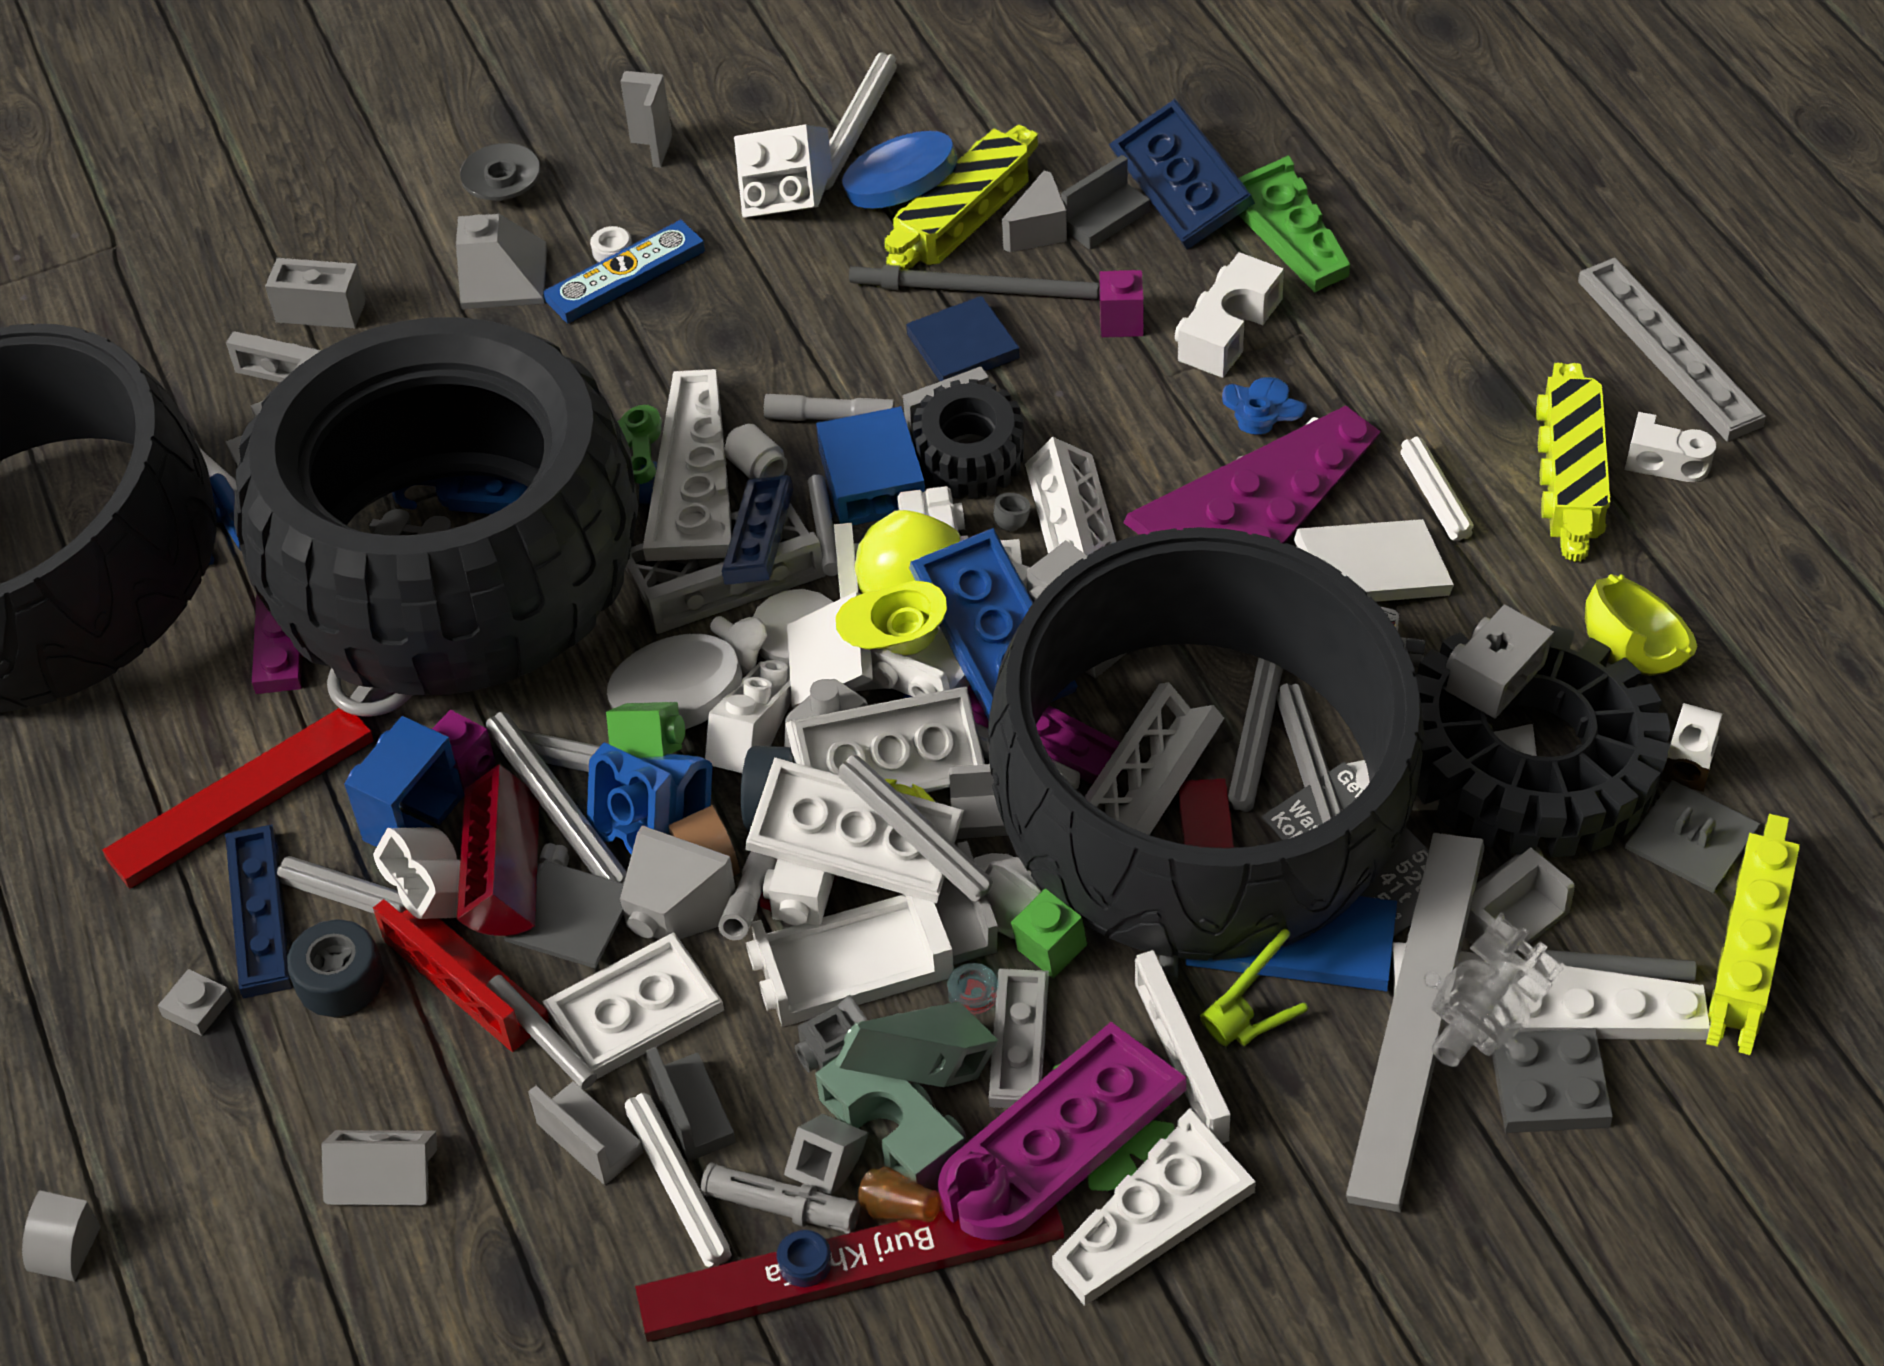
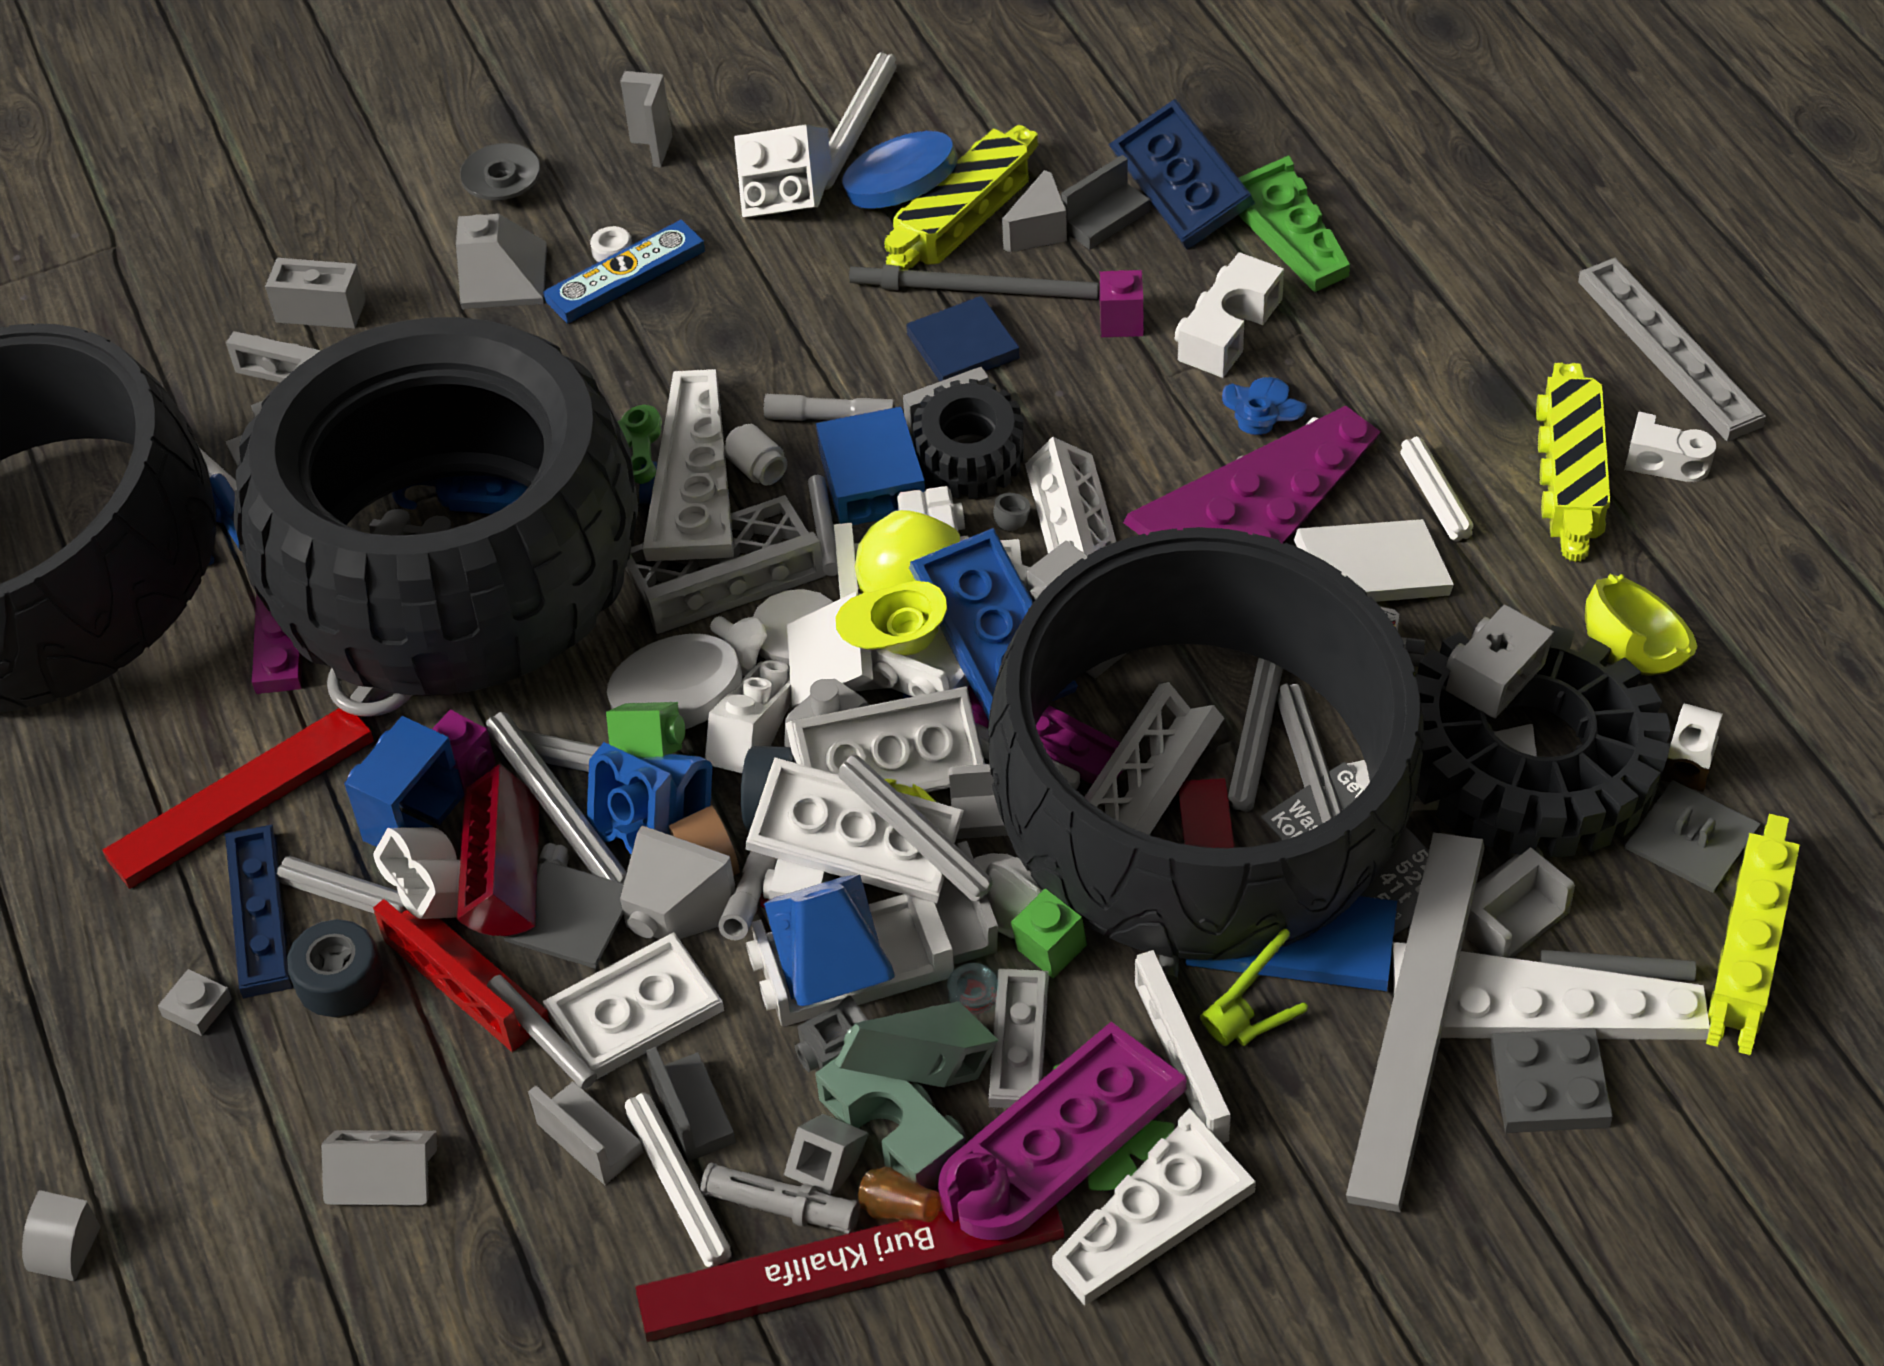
(757, 530): dark blue tile -> none
(804, 1258): dark blue tile -> none
(827, 940): none -> blue piece
(1486, 999): clear torso -> none

